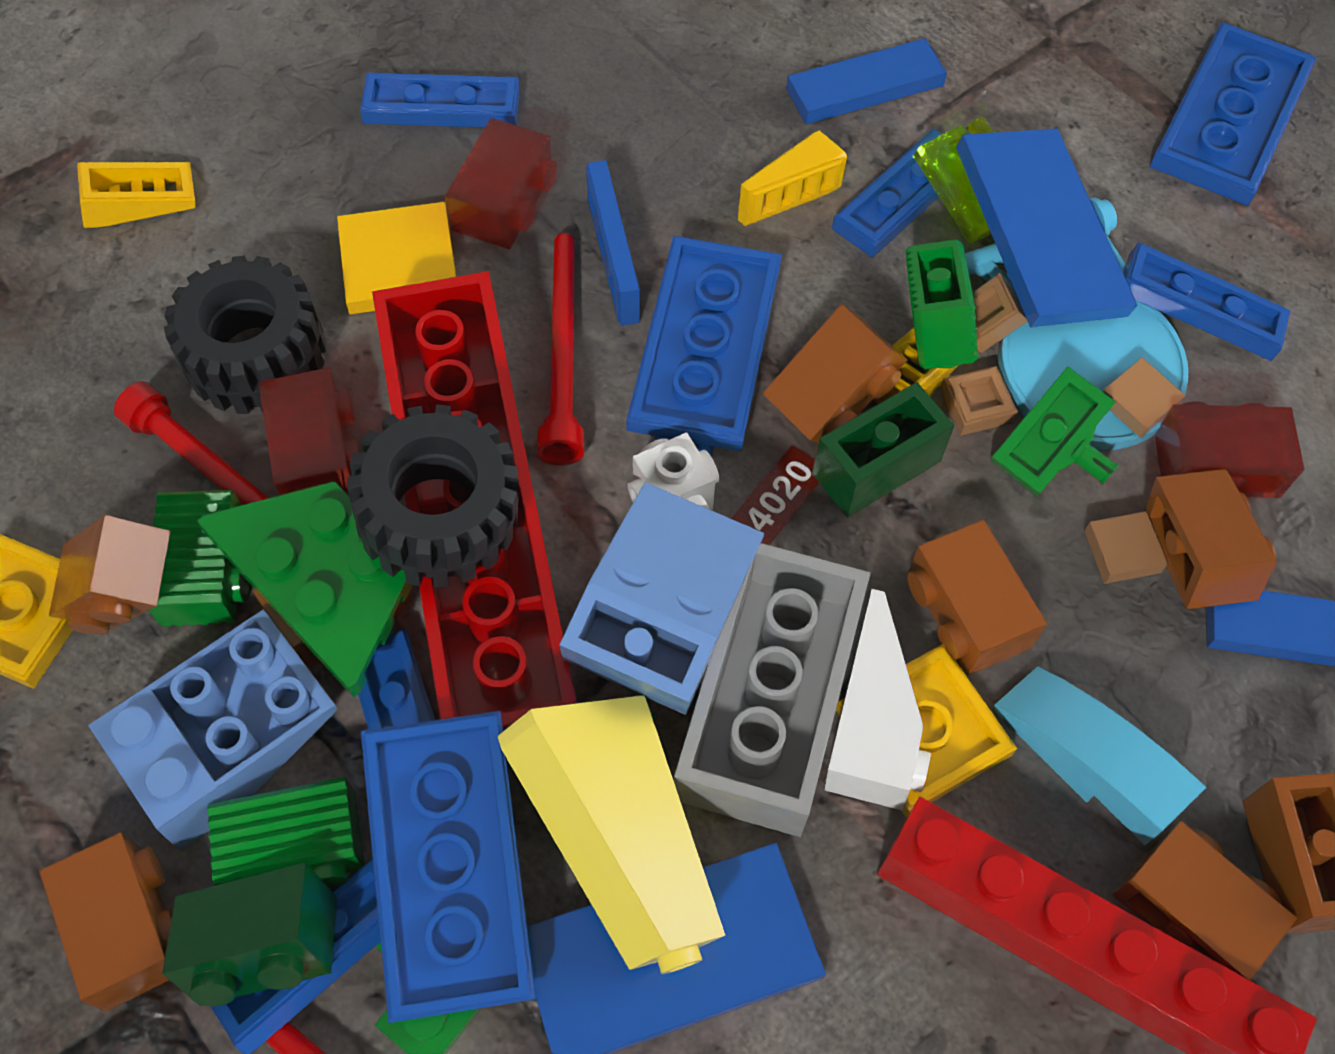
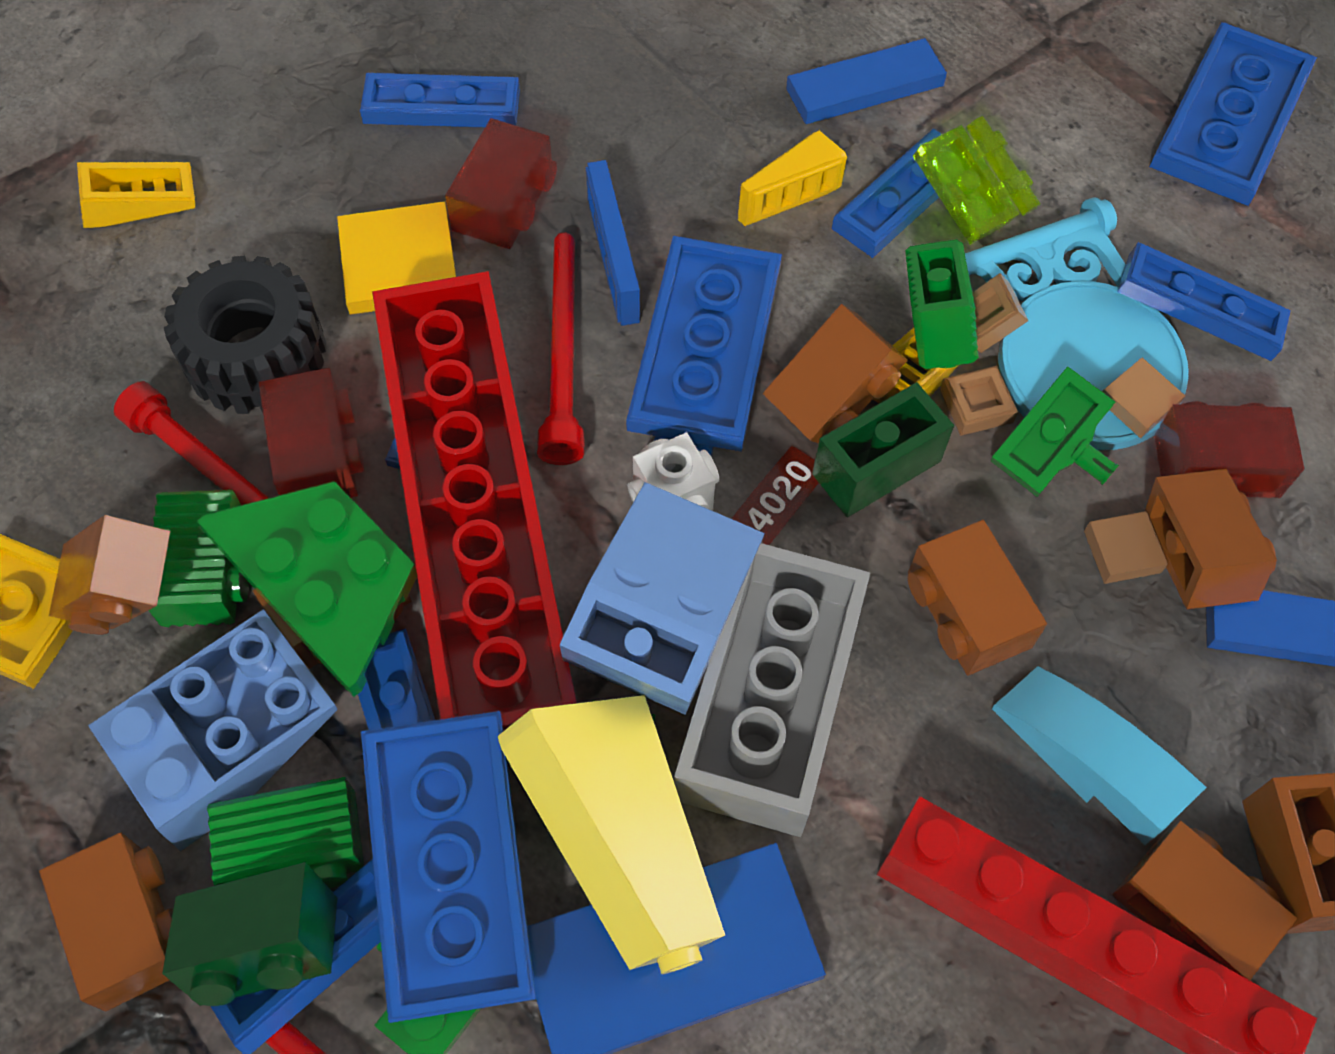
(424, 450): black tyre -> none
(880, 721): white slope -> none
(956, 726): yellow tile -> none
(1045, 227): blue tile -> none

